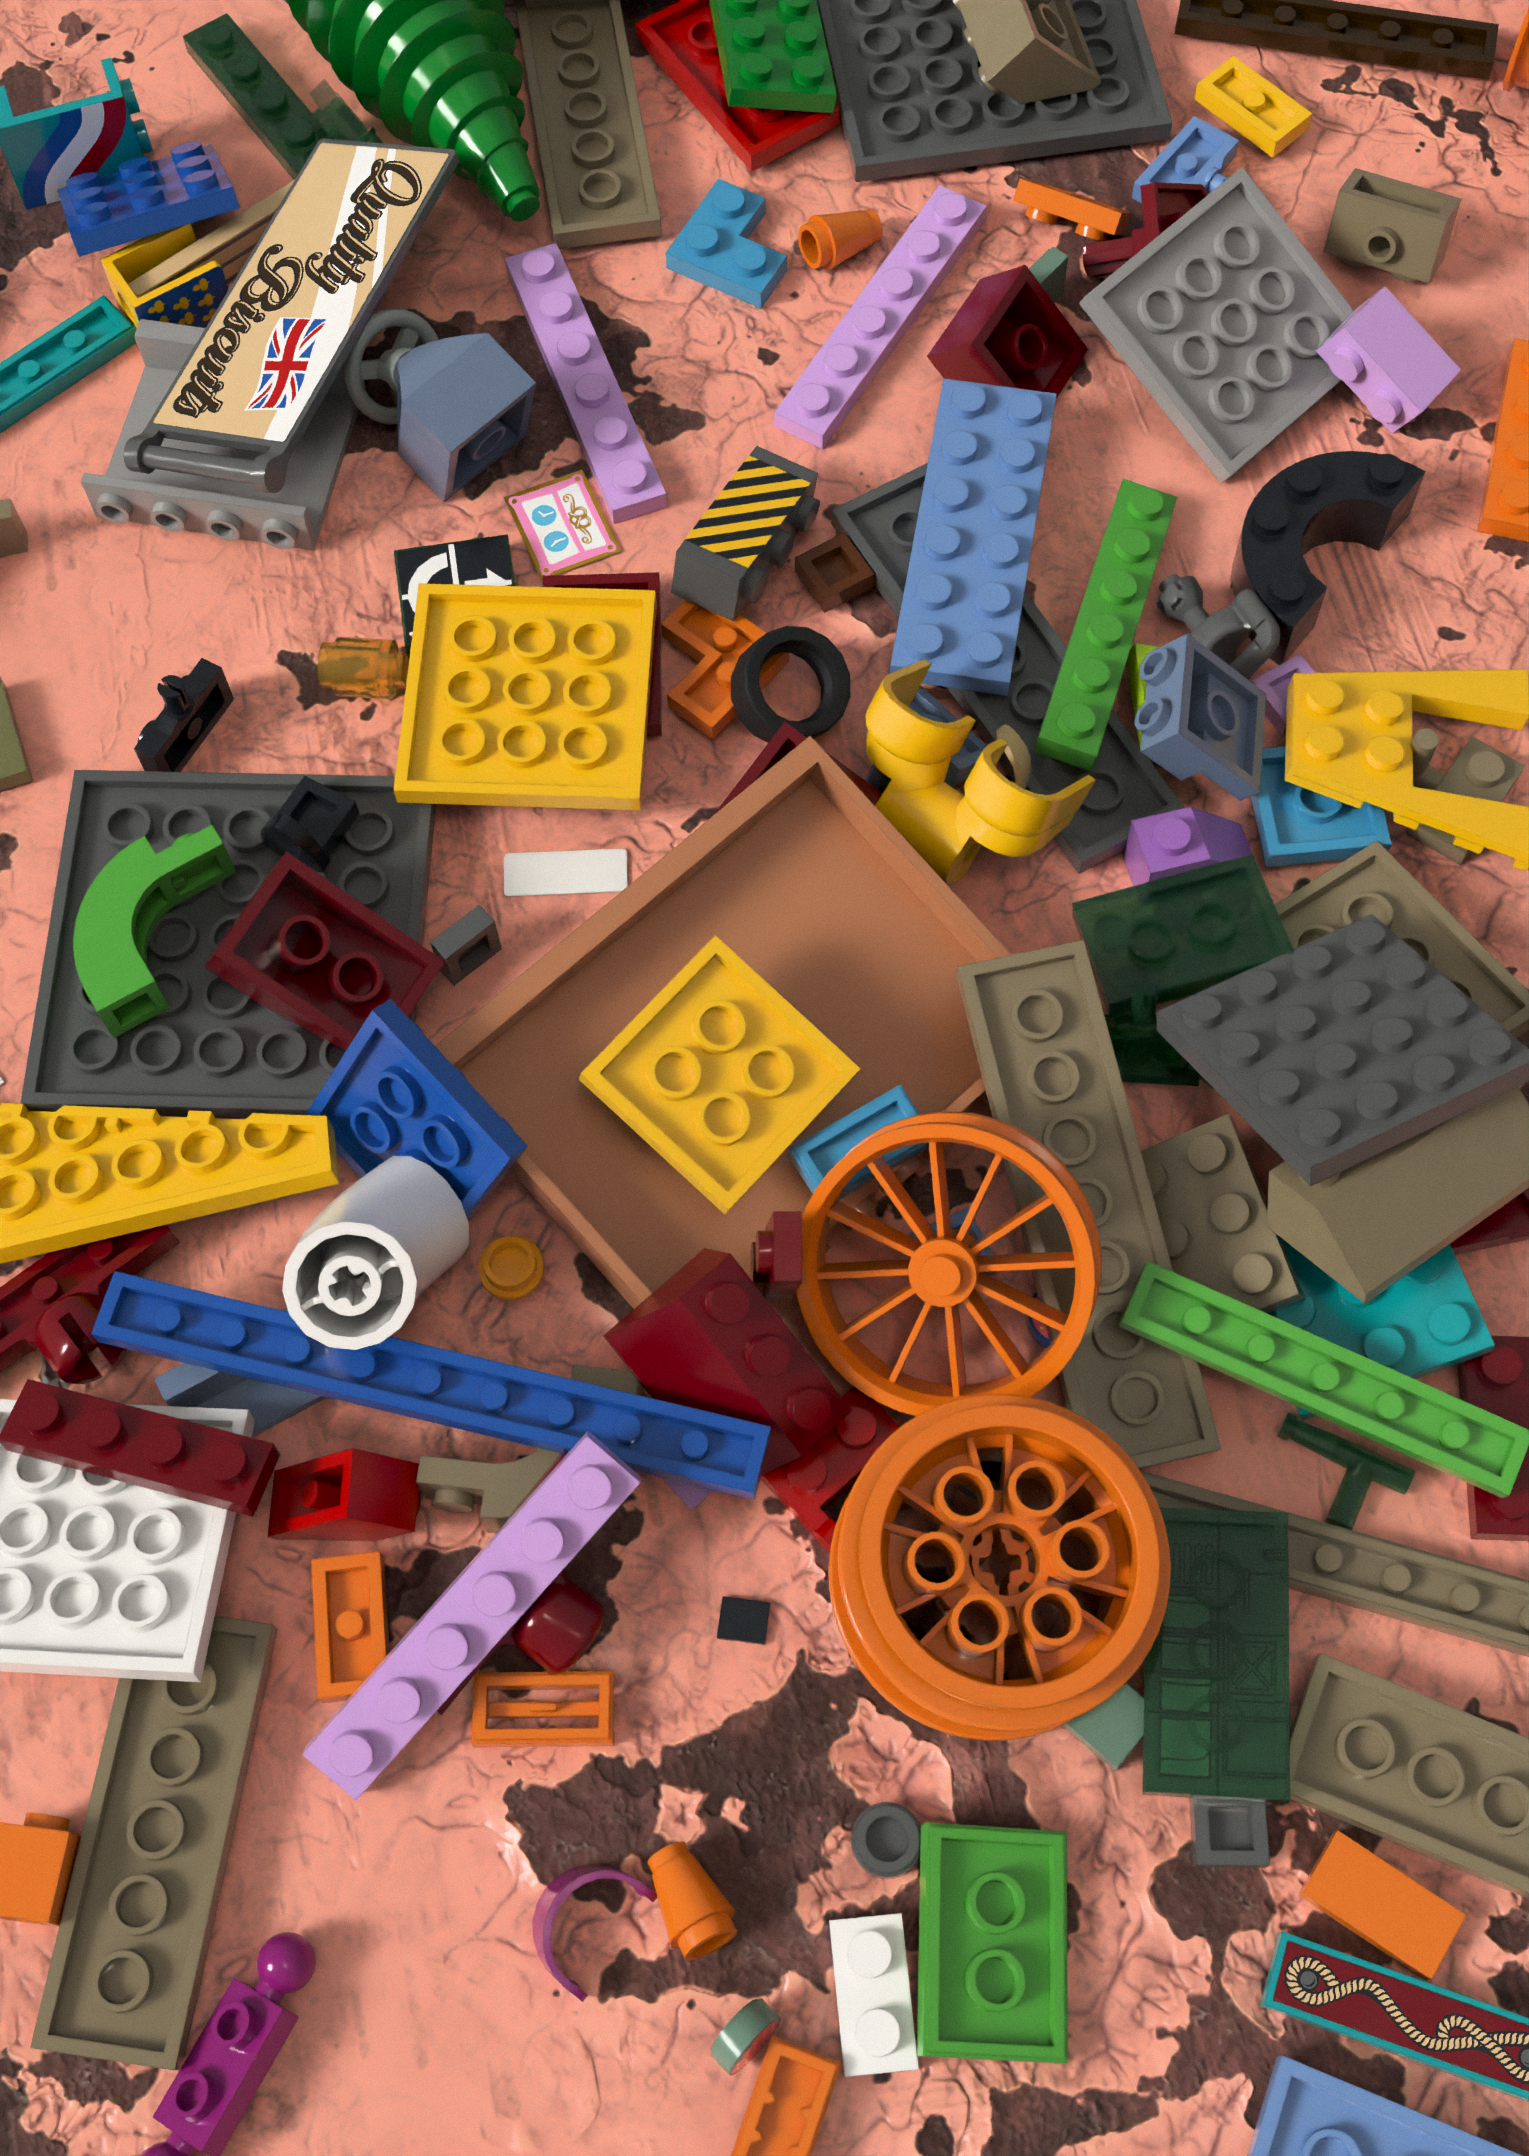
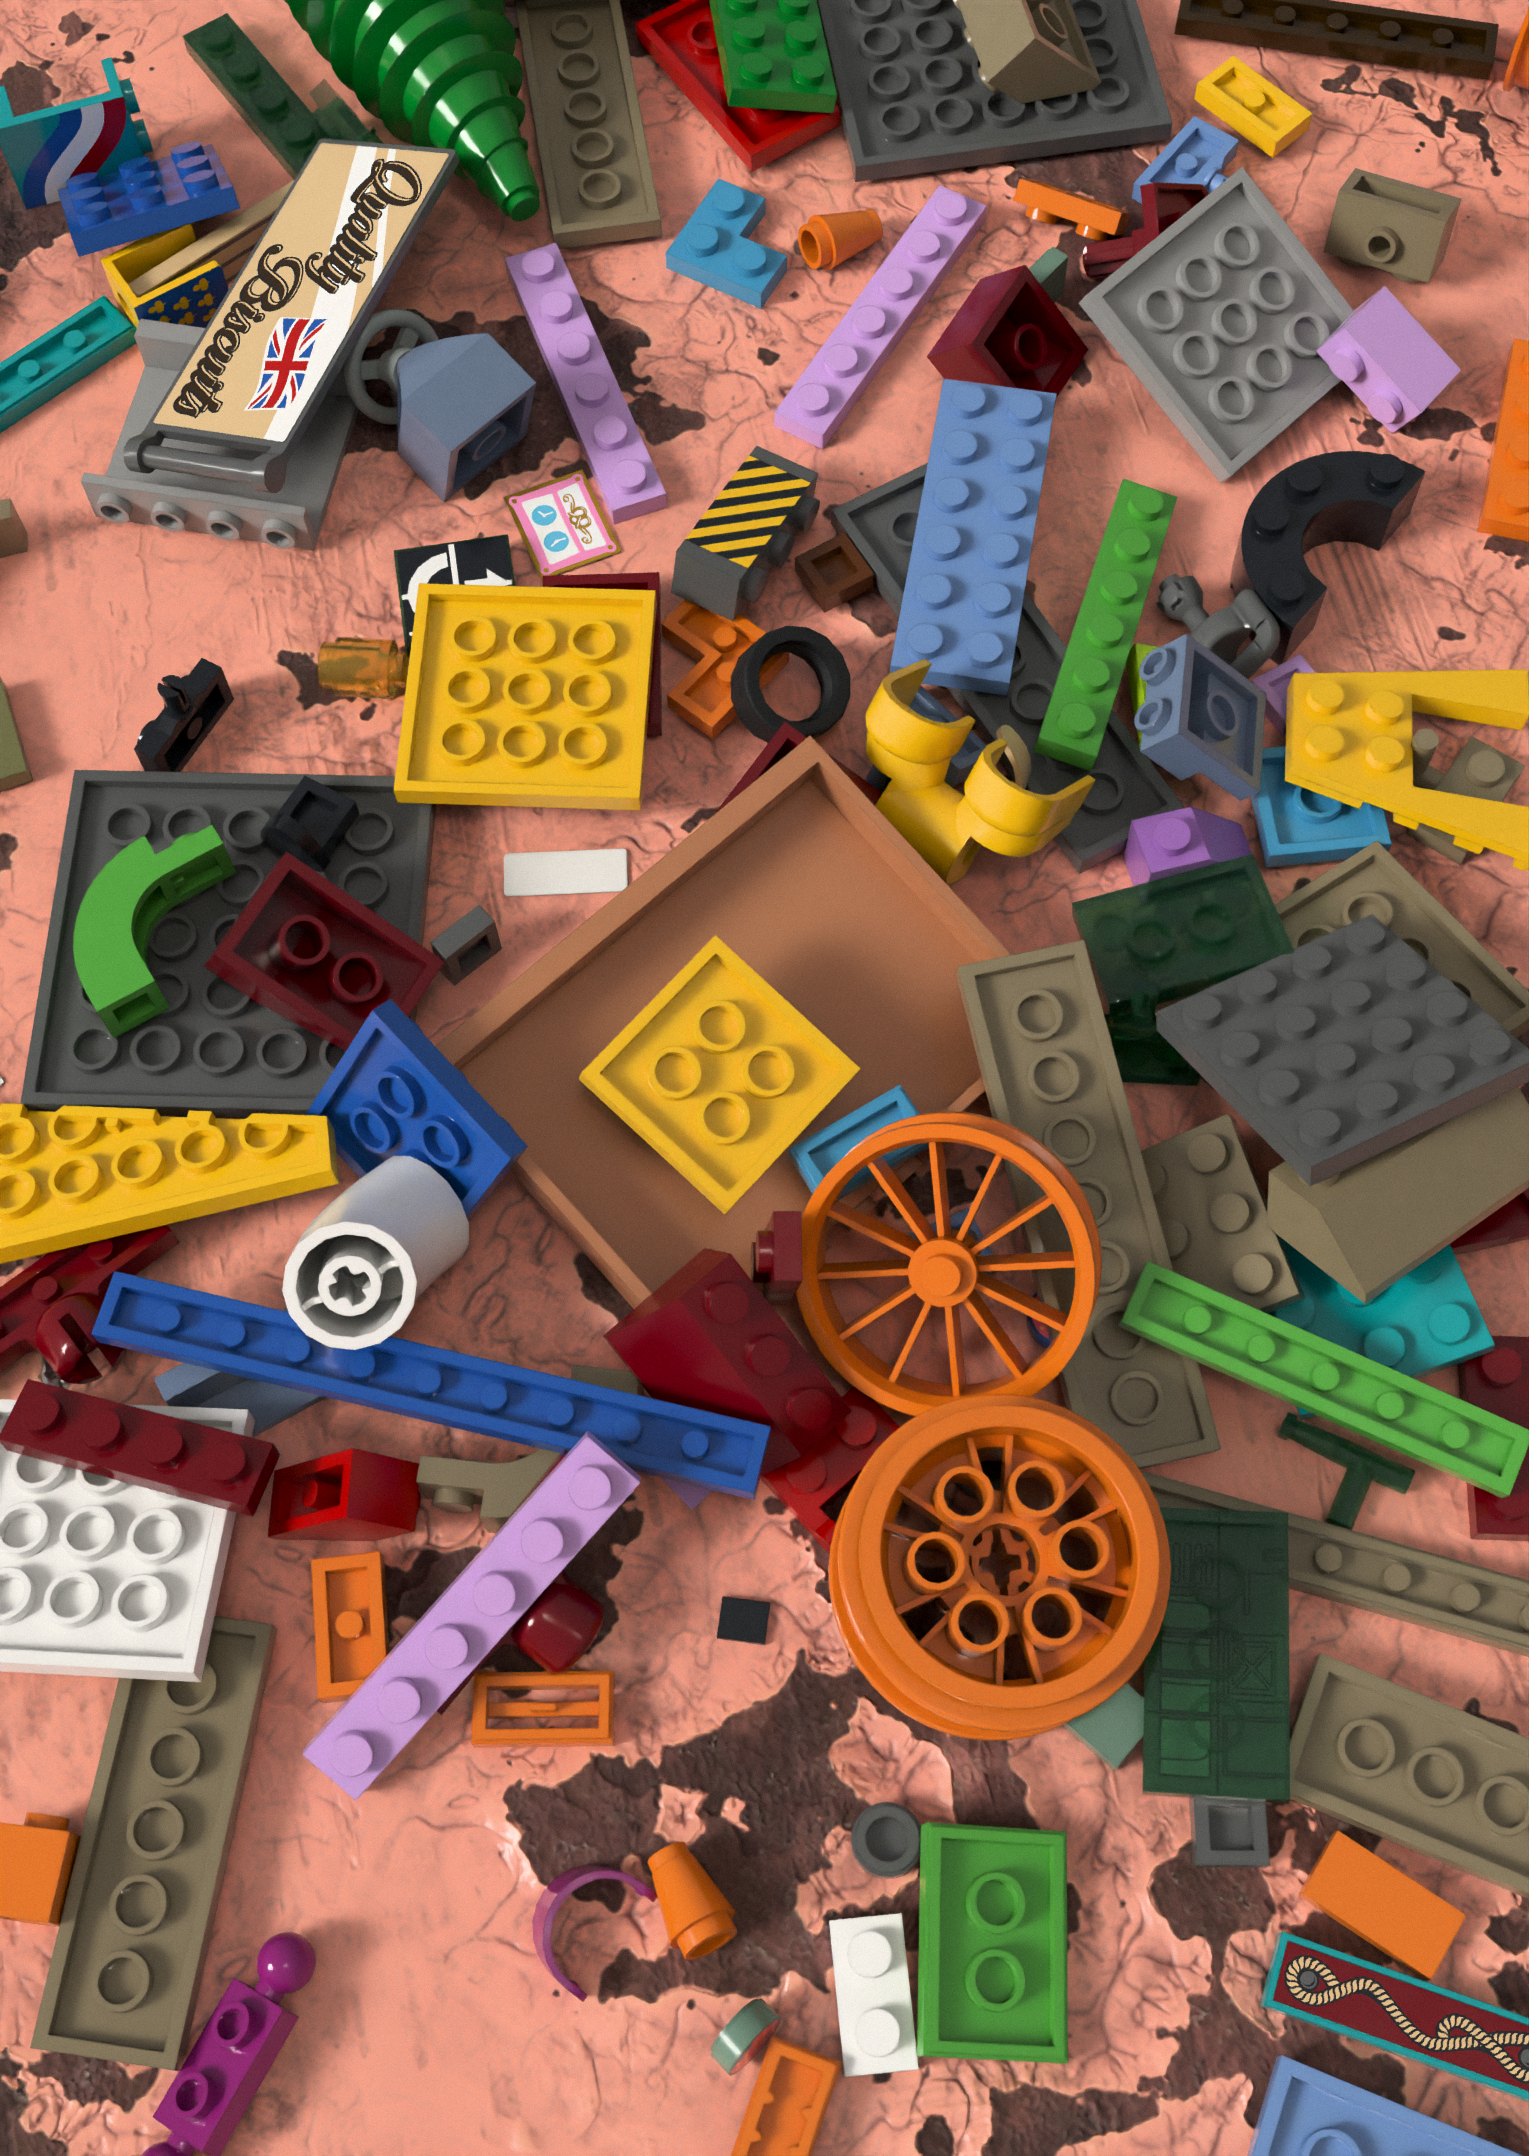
(511, 1268): light orange plate -> none

